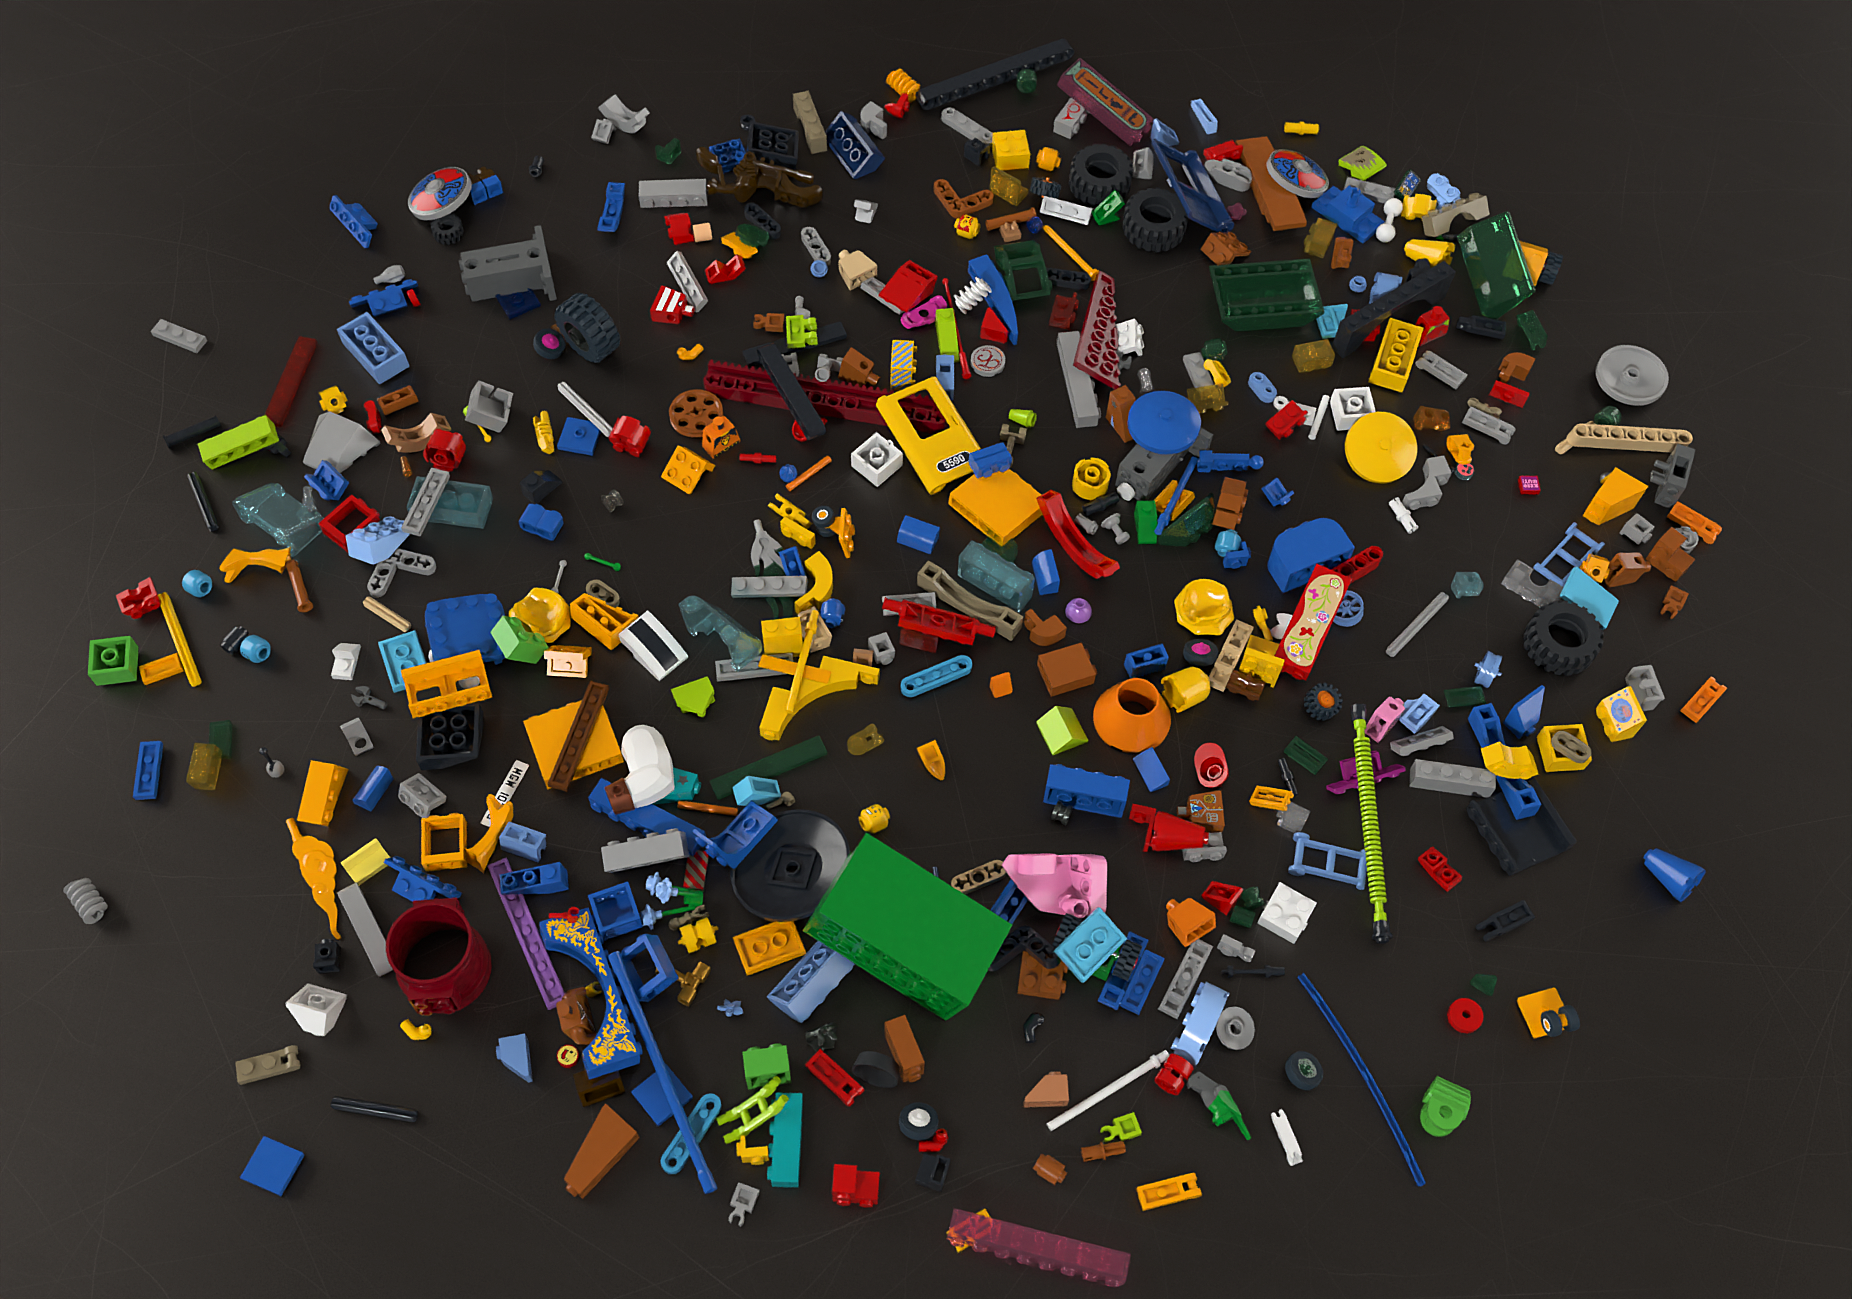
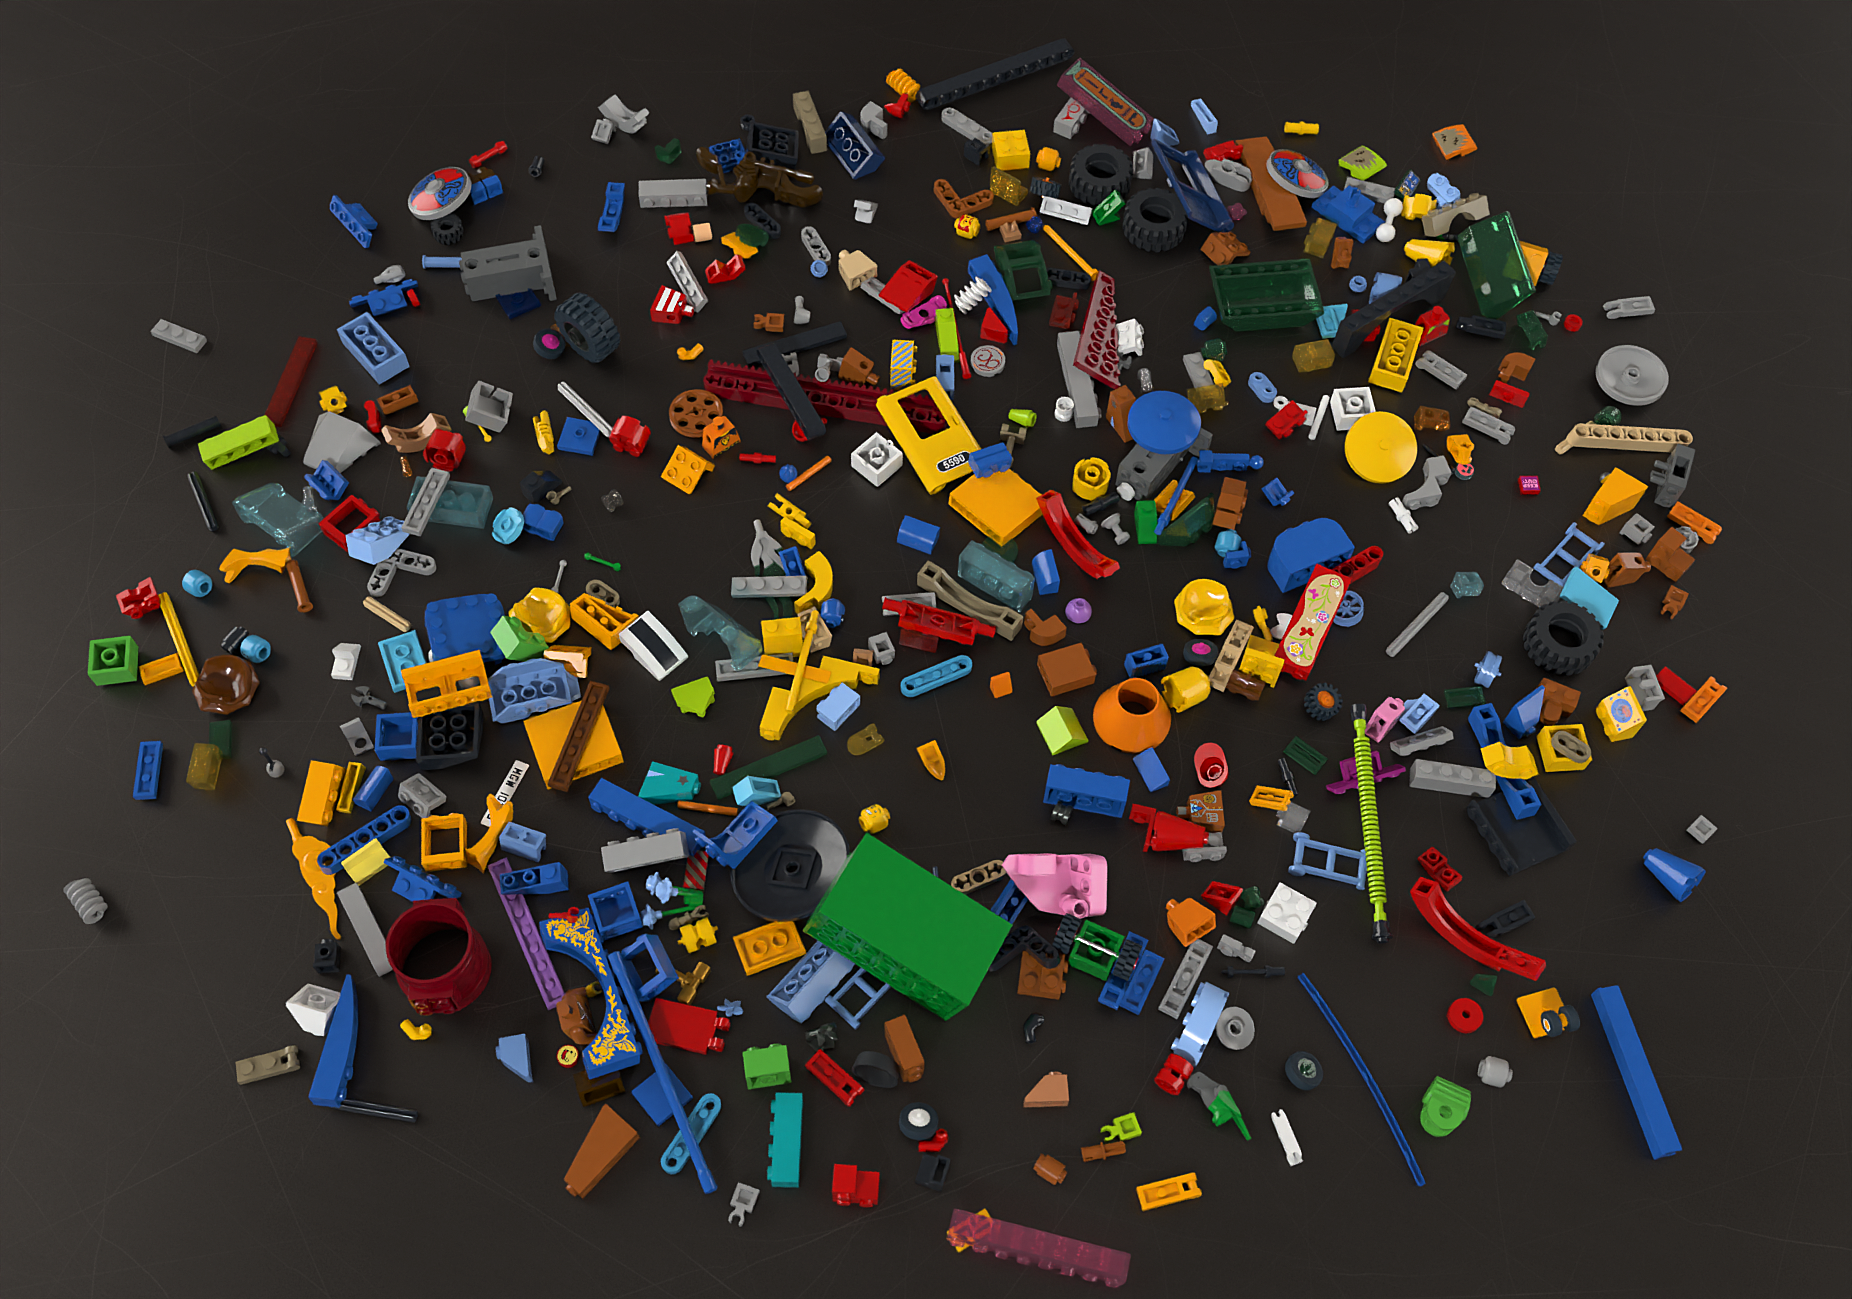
(225, 684): none -> reddish brown piece
(272, 1166): blue tile -> none
(338, 1052): none -> blue slope
(350, 786): none -> yellow piece
(369, 830): none -> blue beam
(396, 736): none -> blue piece
(452, 262): none -> medium blue pin
(475, 161): none -> red bar
(508, 525): none -> medium azure tile
(530, 688): none -> medium blue slope
(556, 496): none -> dark tan hand
(649, 770): white piece -> none
(686, 1026): none -> red tile
(722, 758): none -> red cone
(742, 1110): lime piece -> none
(755, 1155): yellow bracket -> none
(796, 331): lime plate -> none
(828, 525): plate -> none
(833, 1001): none -> medium blue piece
(838, 706): none -> light blue brick
(1026, 81): clear green head -> none
(1064, 409): none -> white wheel
(1090, 944): medium azure tile -> none
(1111, 1088): white bar -> none
(1205, 318): none -> blue brick
(1454, 141): none -> slope
(1467, 939): none -> red arch
(1494, 1071): none -> light grey head
(1553, 319): none -> light grey hand
(1557, 701): none -> dark orange brick
(1573, 323): none -> red tile
(1629, 307): none -> light grey hinge
(1636, 1072): none -> blue tile
(1675, 686): none -> red tile
(1702, 829): none -> light grey plate

